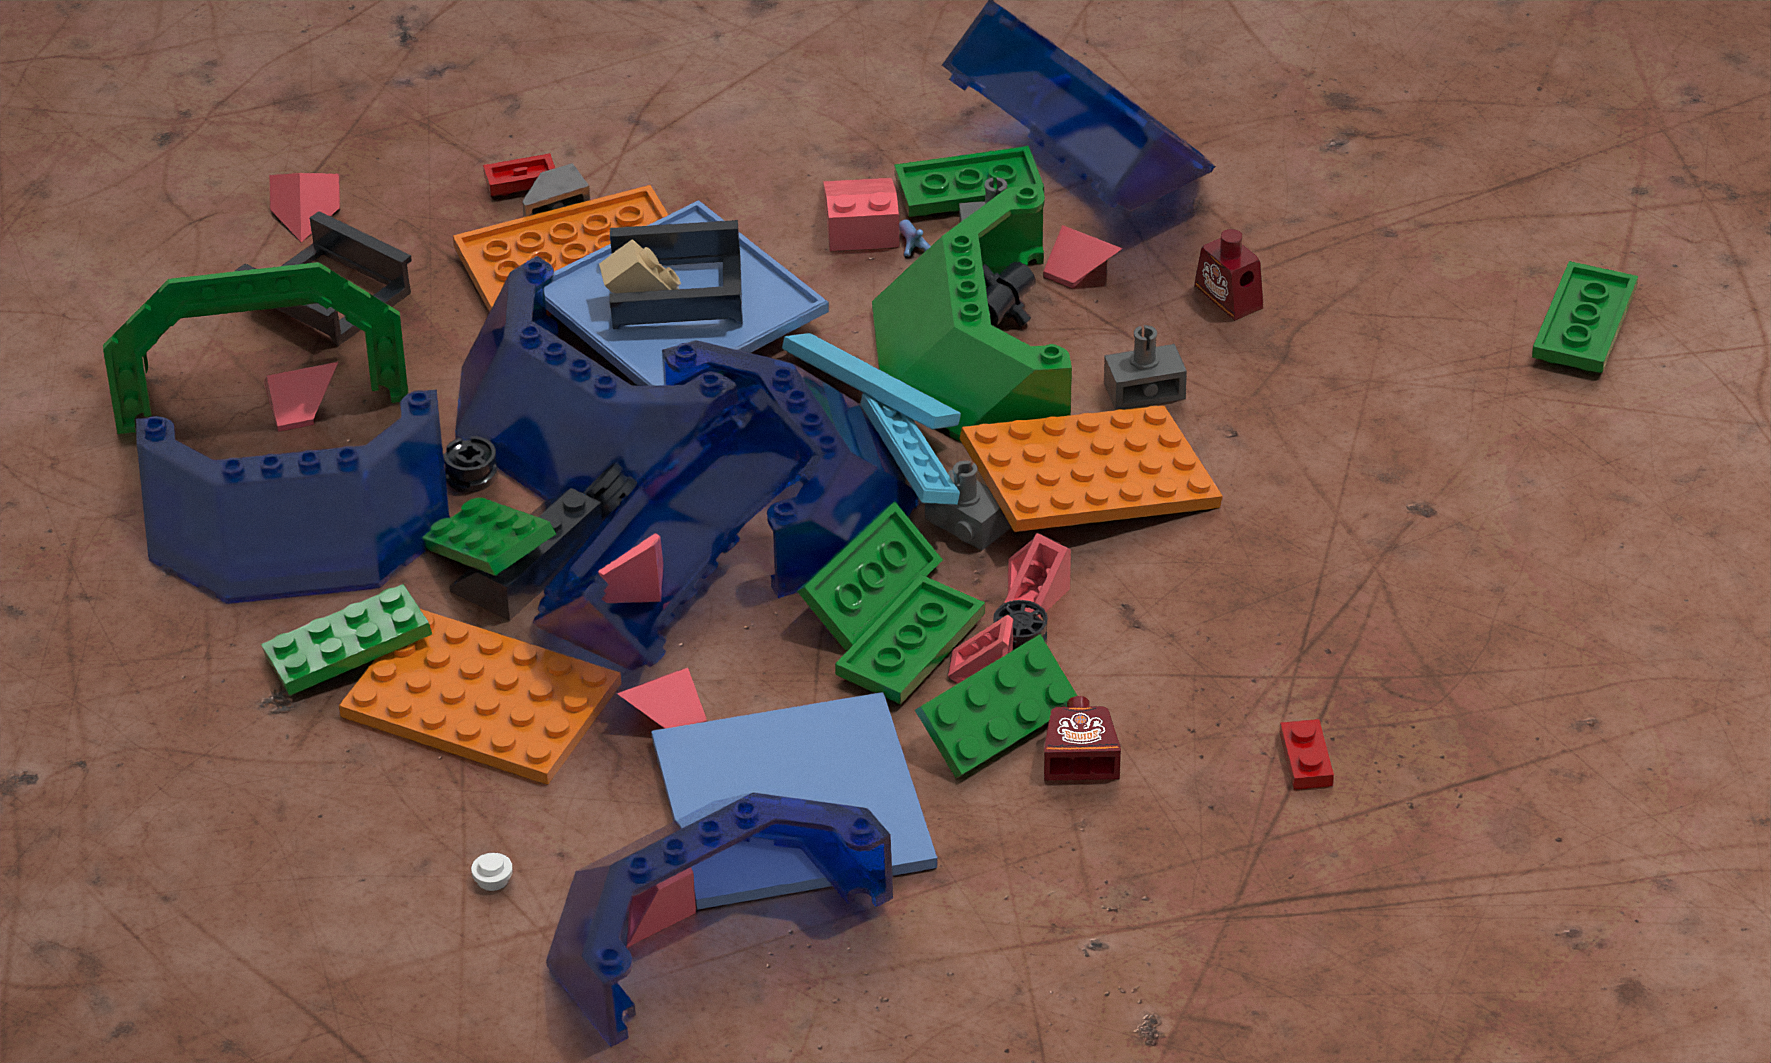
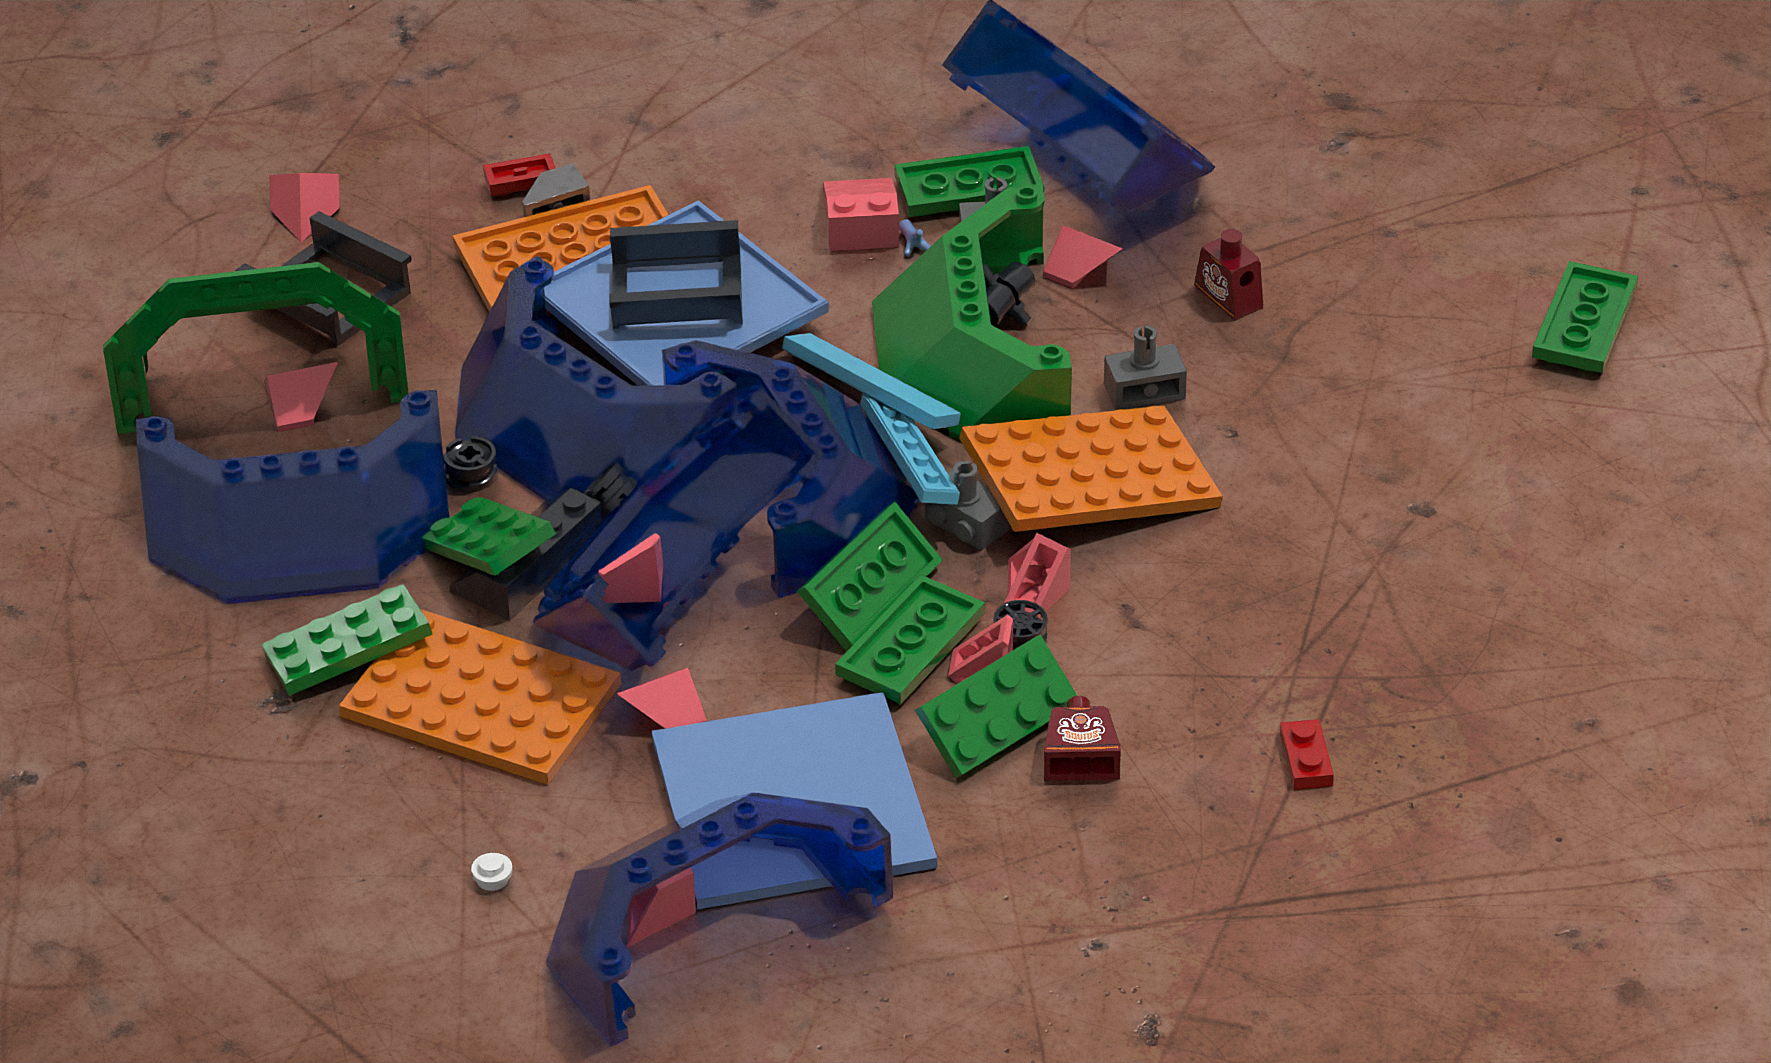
(636, 271): tan slope -> none

